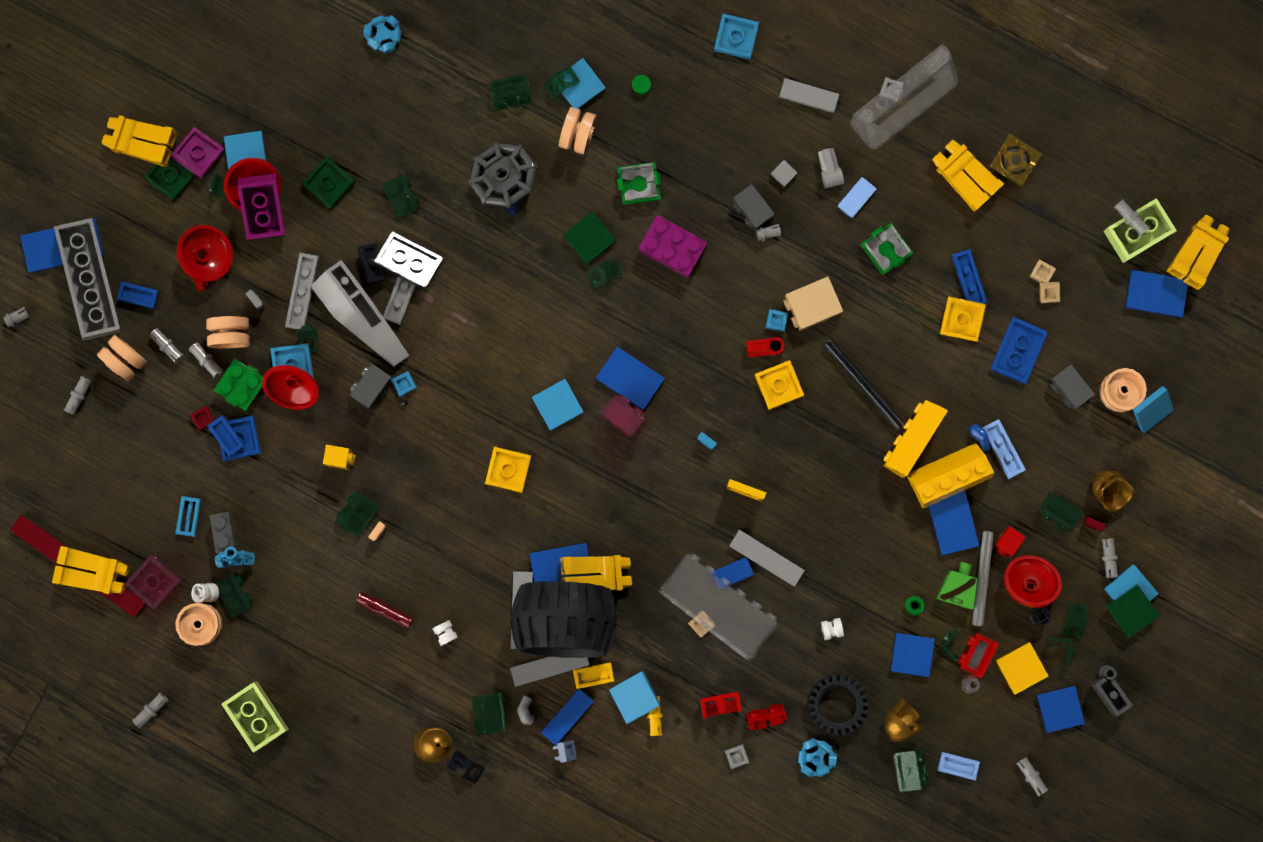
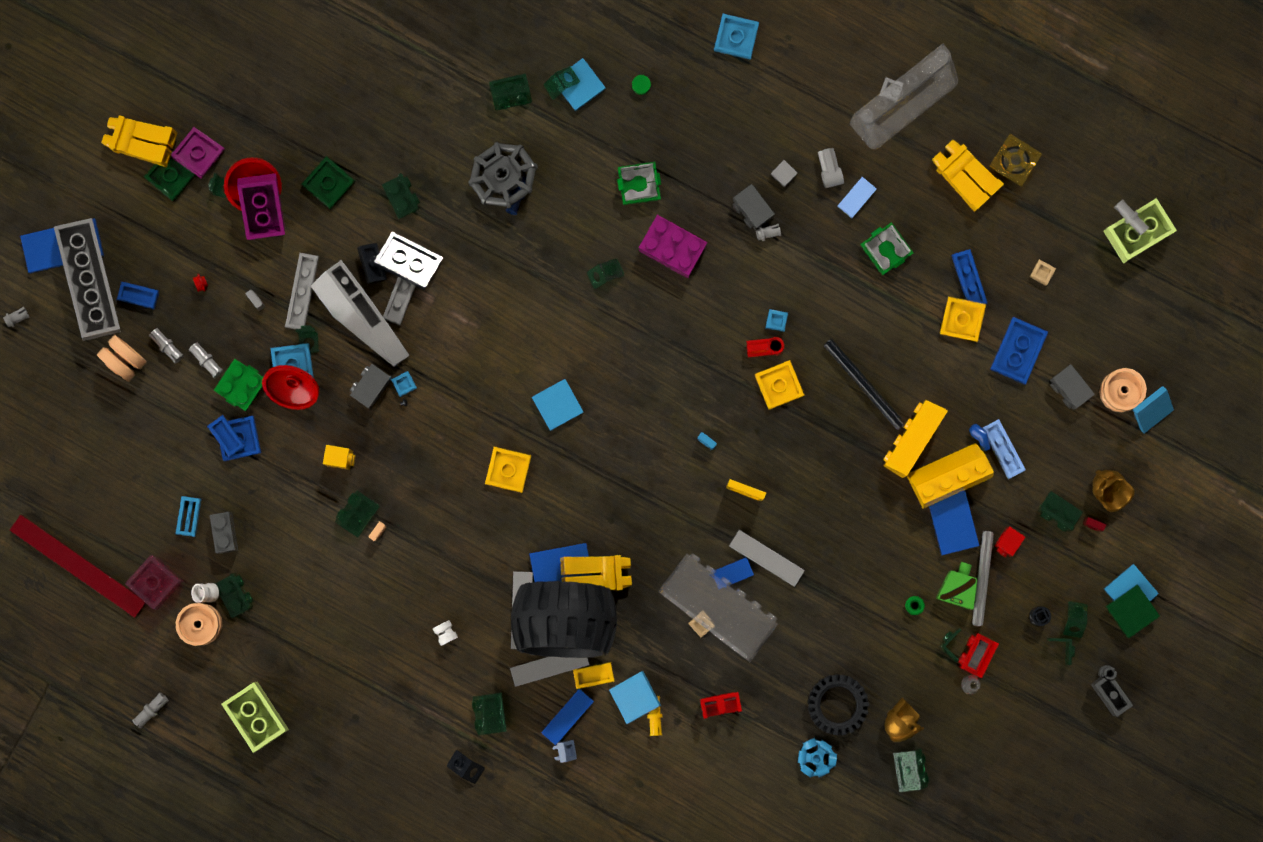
(77, 395): light grey pin -> none
(105, 568): yellow hips -> none
(202, 418): dark red tile -> none
(215, 251): red dish -> none
(227, 332): light nougat wheel -> none
(239, 558): dark azure piece -> none
(244, 146): dark azure tile -> none
(383, 33): dark azure piece -> none
(384, 610): dark red pin -> none
(426, 742): pearl gold helmet -> none
(523, 712): light grey arm -> none
(577, 130): light nougat wheel -> none
(589, 238): dark green tile -> none
(623, 416): clear pink brick -> none
(630, 378): blue tile -> none
(736, 756): light grey tile -> none
(757, 718): red hinge -> none
(809, 95): light grey tile -> none
(813, 304): tan brick -> none
(832, 629): white wheel -> none
(912, 654): blue tile -> none
(958, 766): light blue tile -> none
(1021, 668): yellow tile -> none
(1032, 776): light grey pin -> none
(1036, 574): red dish -> none
(1049, 292): tan tile -> none
(1060, 709): blue tile -> none
(1109, 558): light grey pin -> none
(1156, 294): blue tile -> none
(1211, 243): yellow hips -> none

